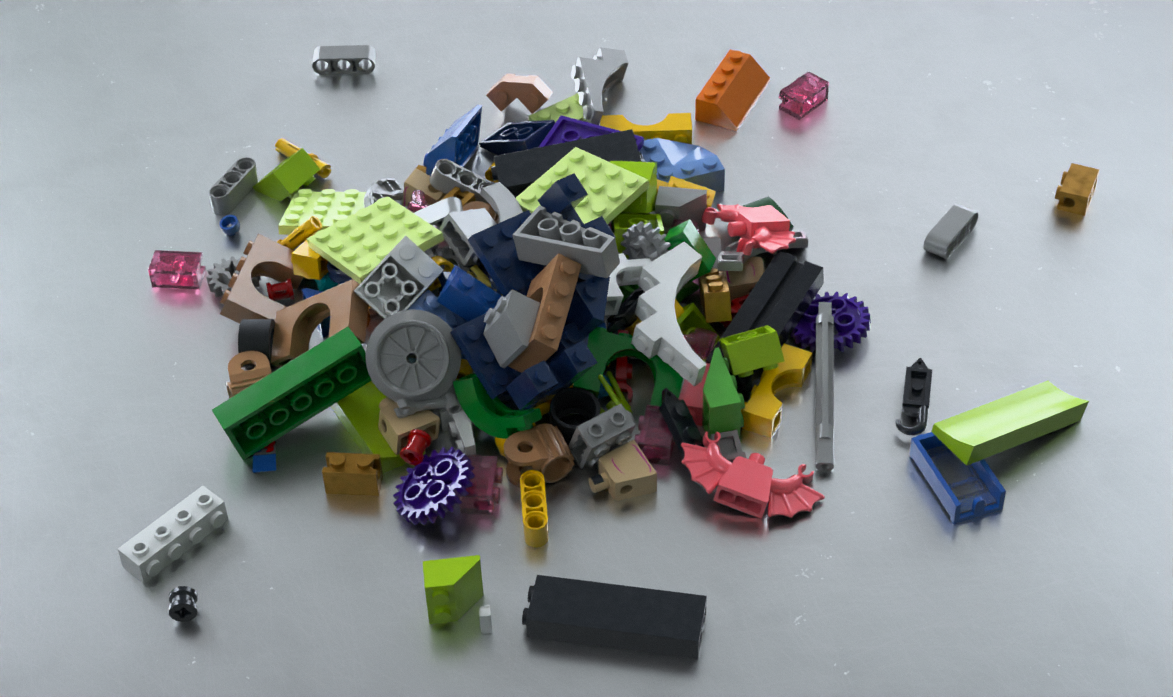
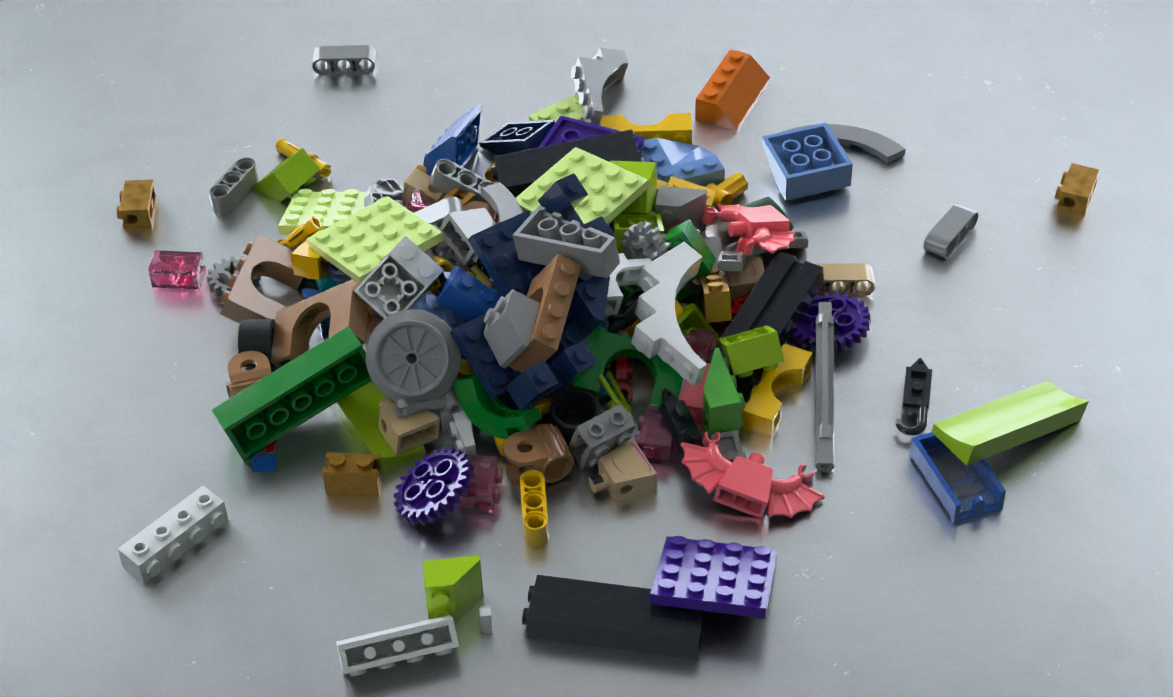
(137, 203): none -> pearl gold brick
(183, 603): black wheel -> none
(230, 220): blue hinge -> none
(277, 292): red bush -> none
(397, 644): none -> white brick
(415, 447): red bush -> none
(528, 89): nougat brick -> none
(714, 576): none -> plate
(728, 189): none -> yellow piece
(803, 95): clear pink brick -> none
(807, 161): none -> medium blue slope
(848, 278): none -> tan beam
(868, 140): none -> light grey tile

